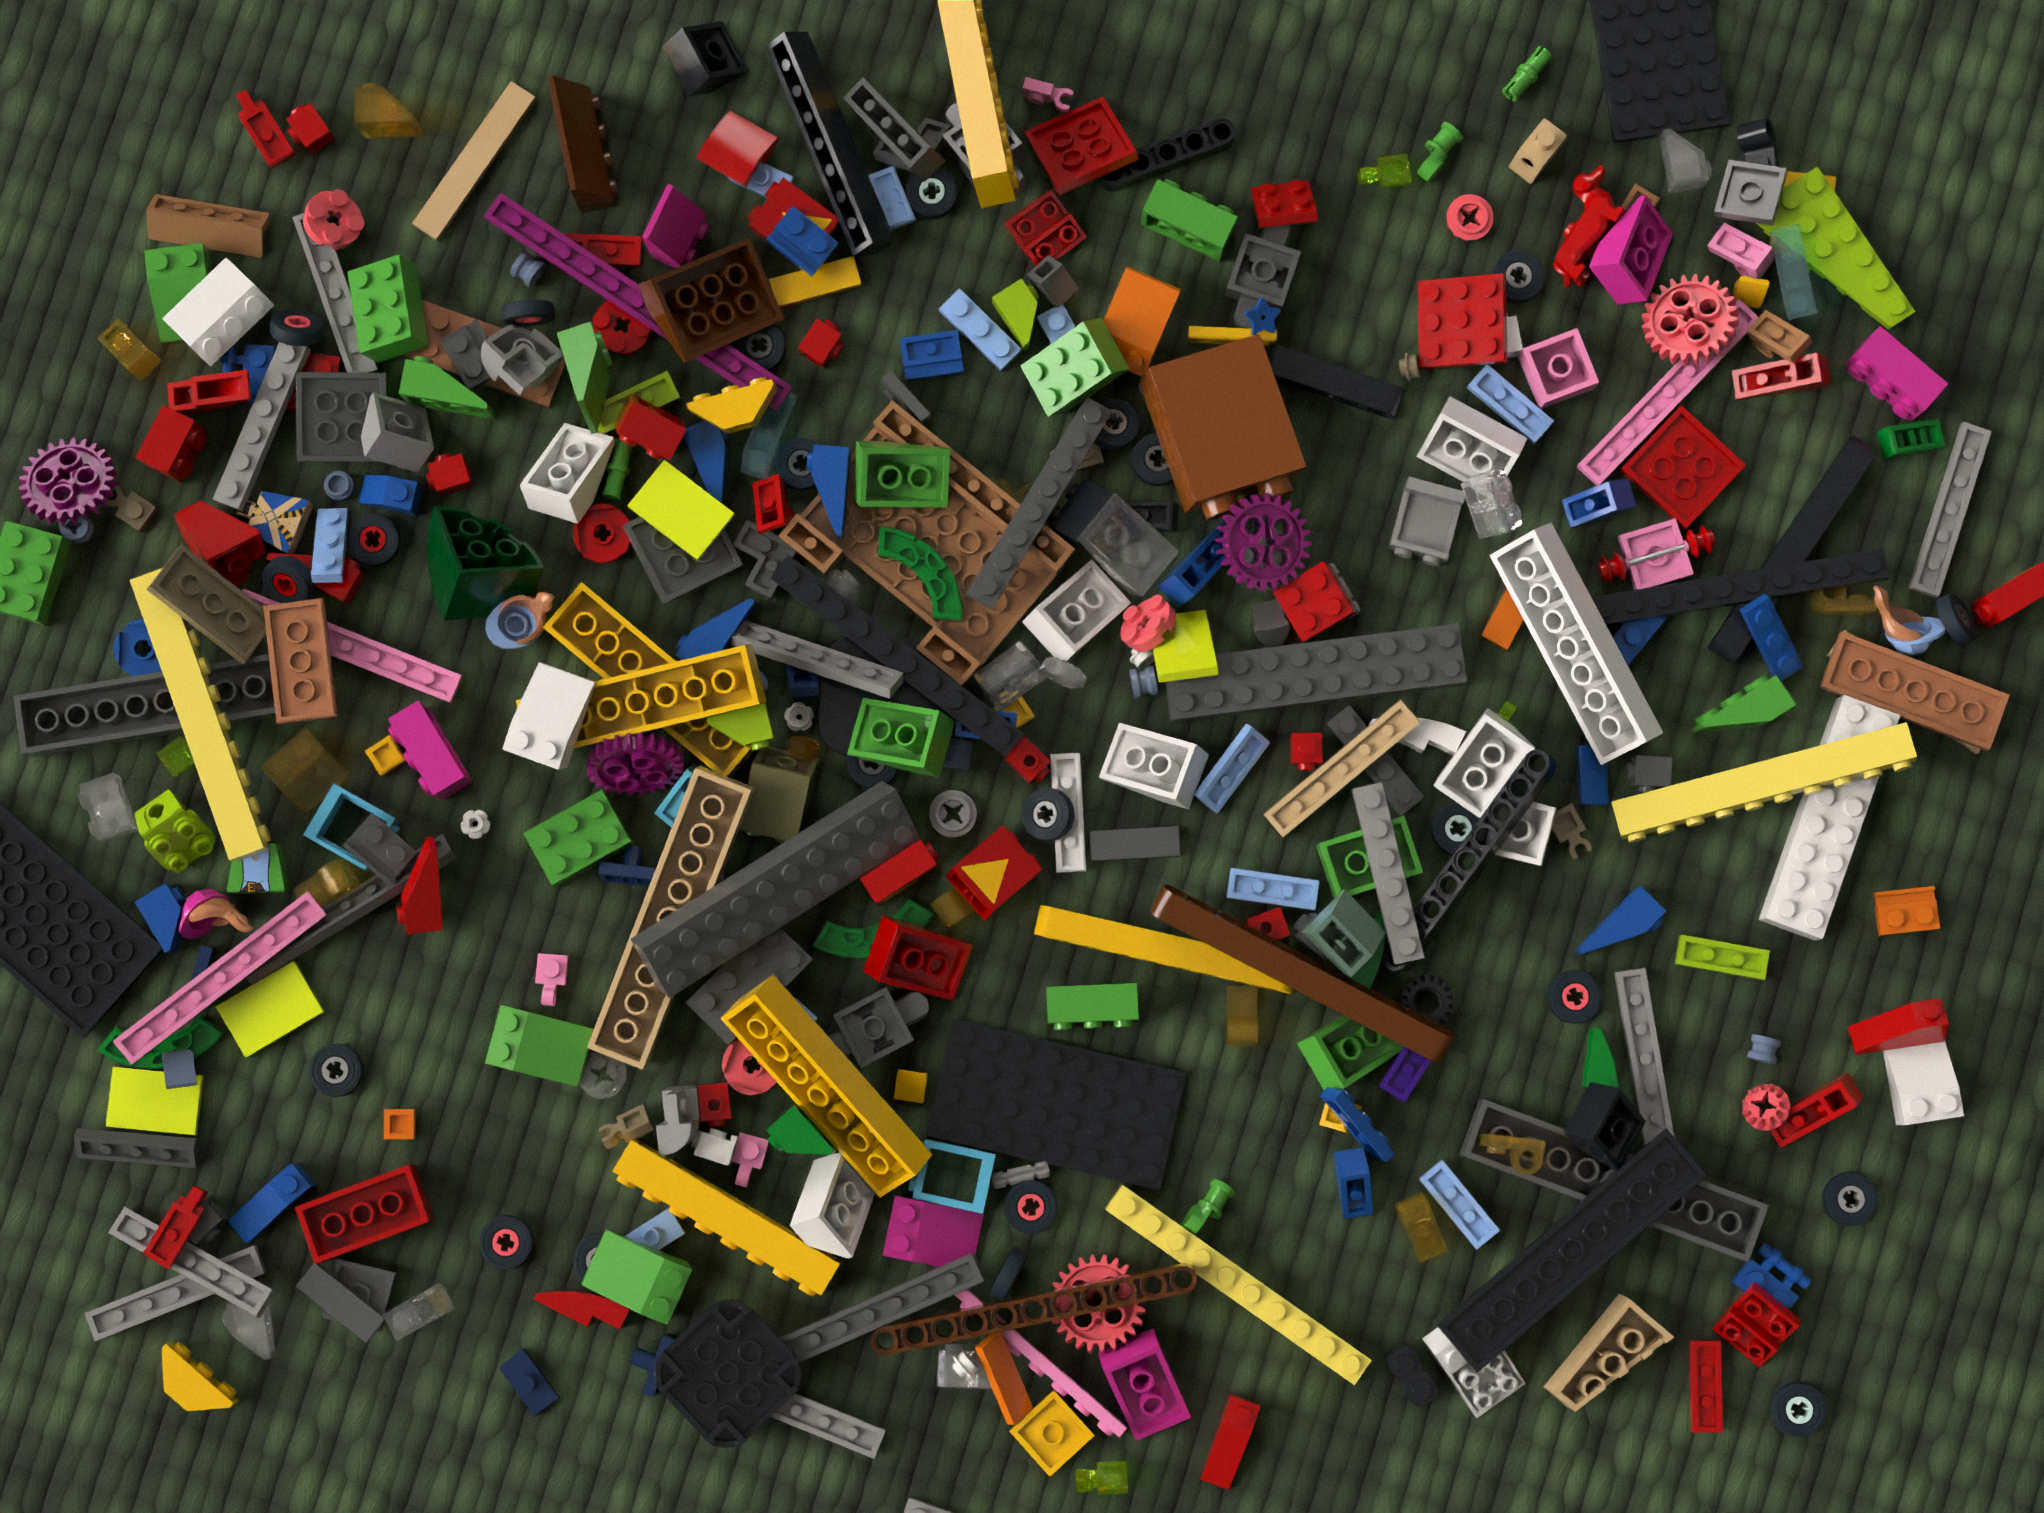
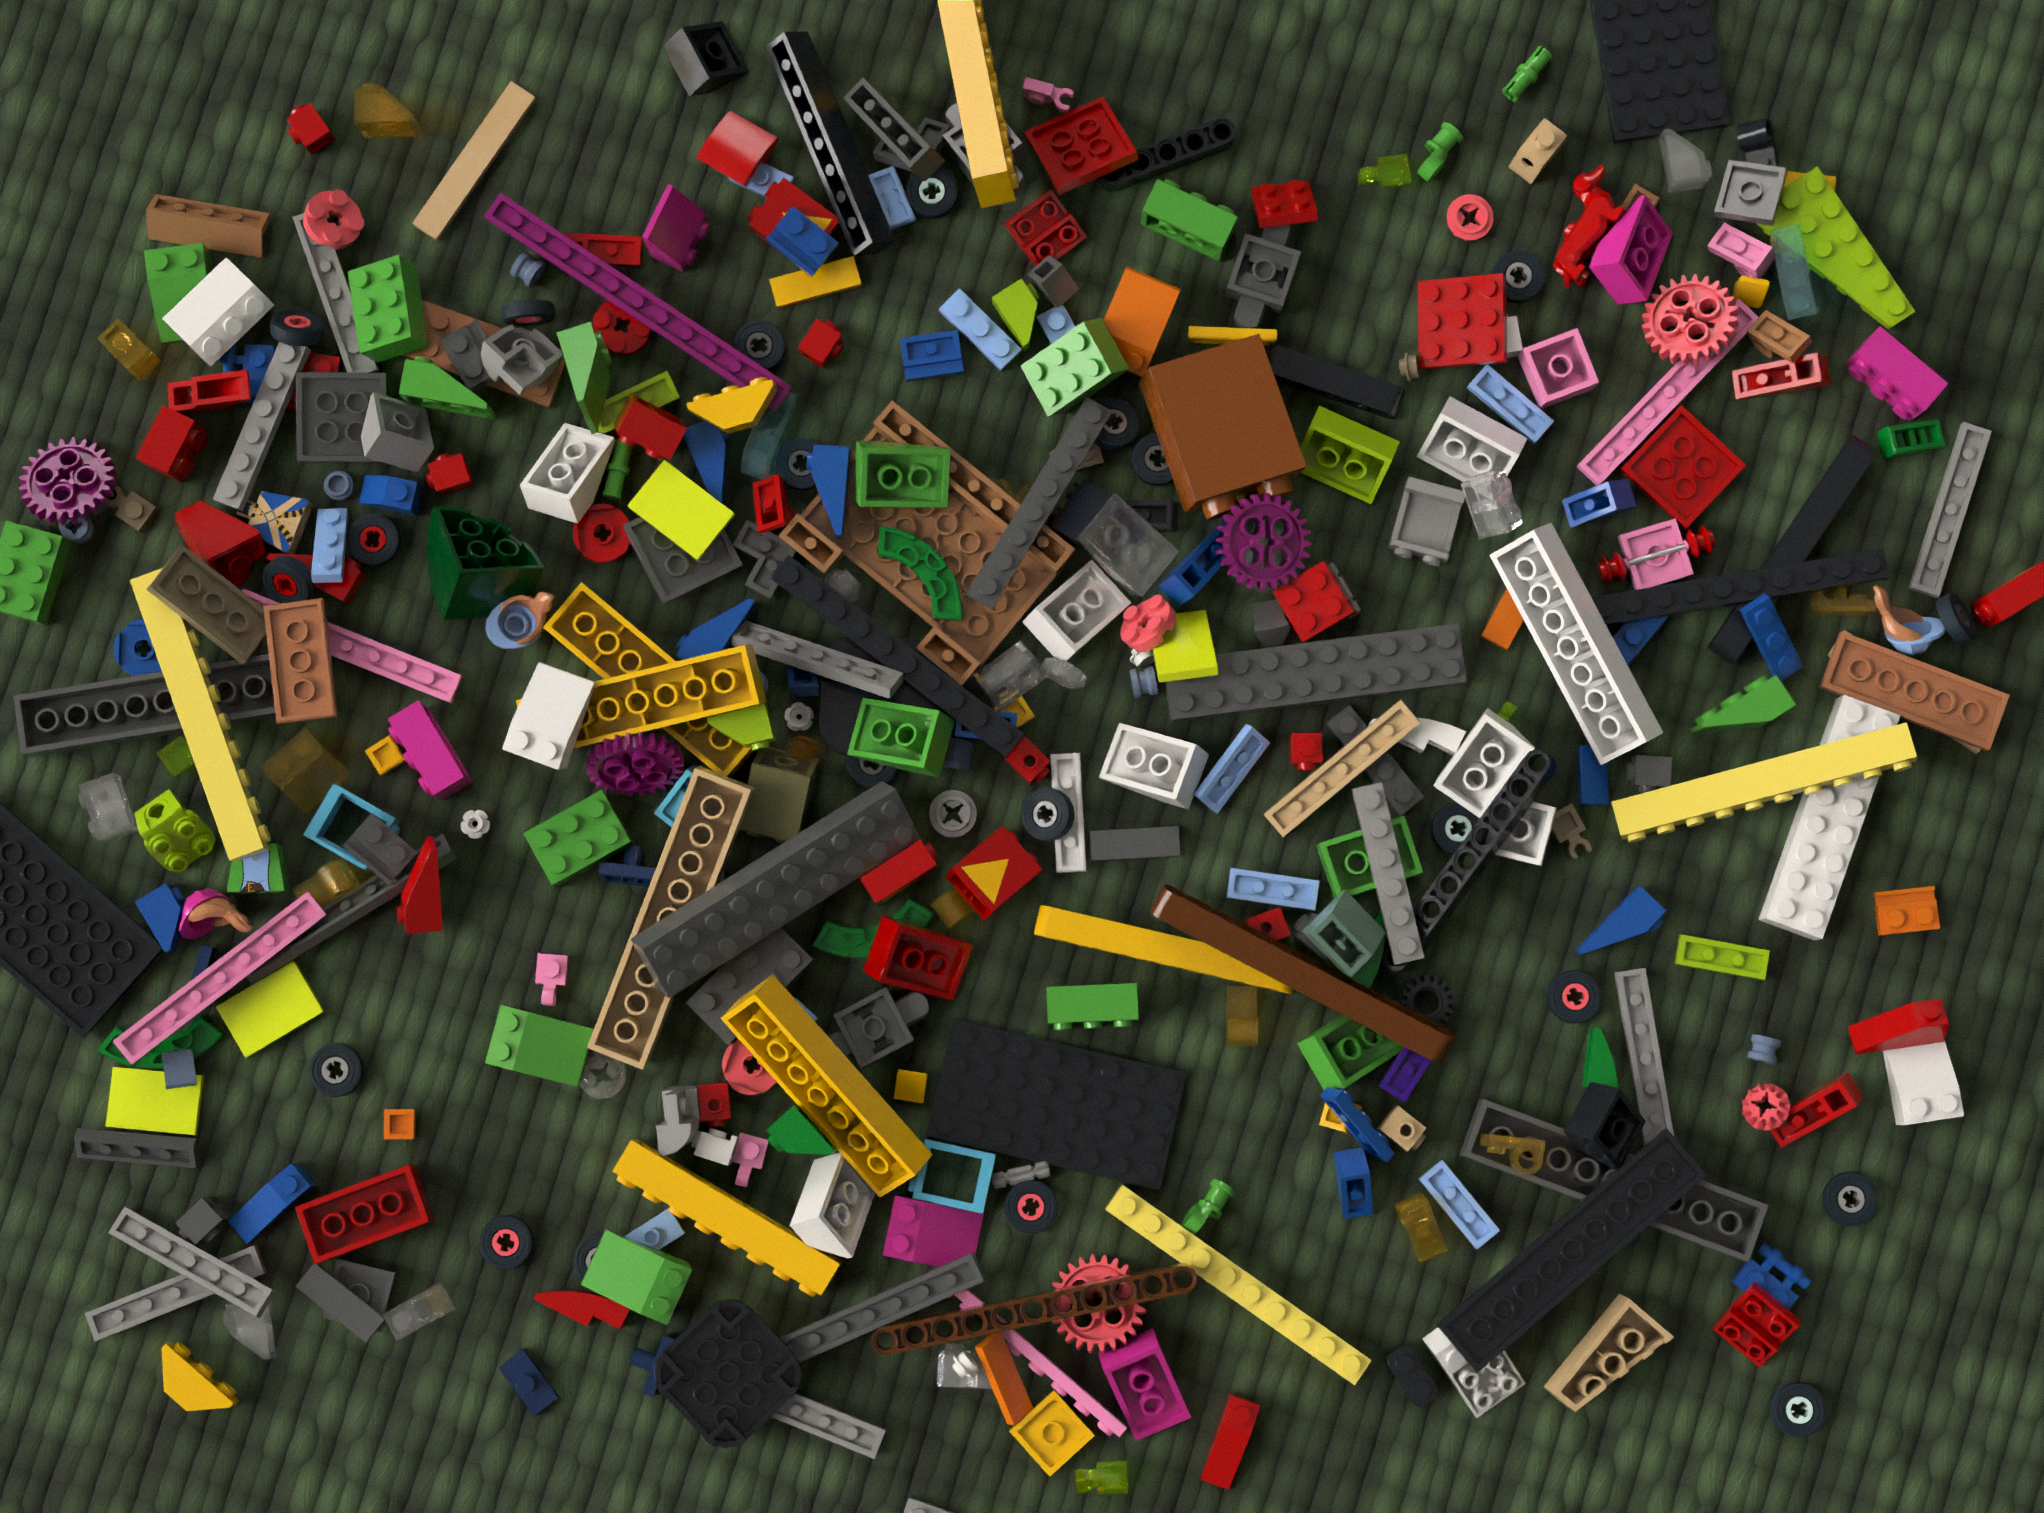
(176, 1228): red hinge -> none
(264, 131): red hinge -> none
(583, 144): reddish brown slope -> none
(629, 1126): dark tan plate -> none
(712, 300): reddish brown slope -> none
(897, 392): dark grey plate -> none
(1008, 1273): black bush -> none
(1254, 317): blue plate -> none
(1346, 454): none -> lime slope
(1402, 1129): none -> tan brick
(1705, 1386): red plate -> none

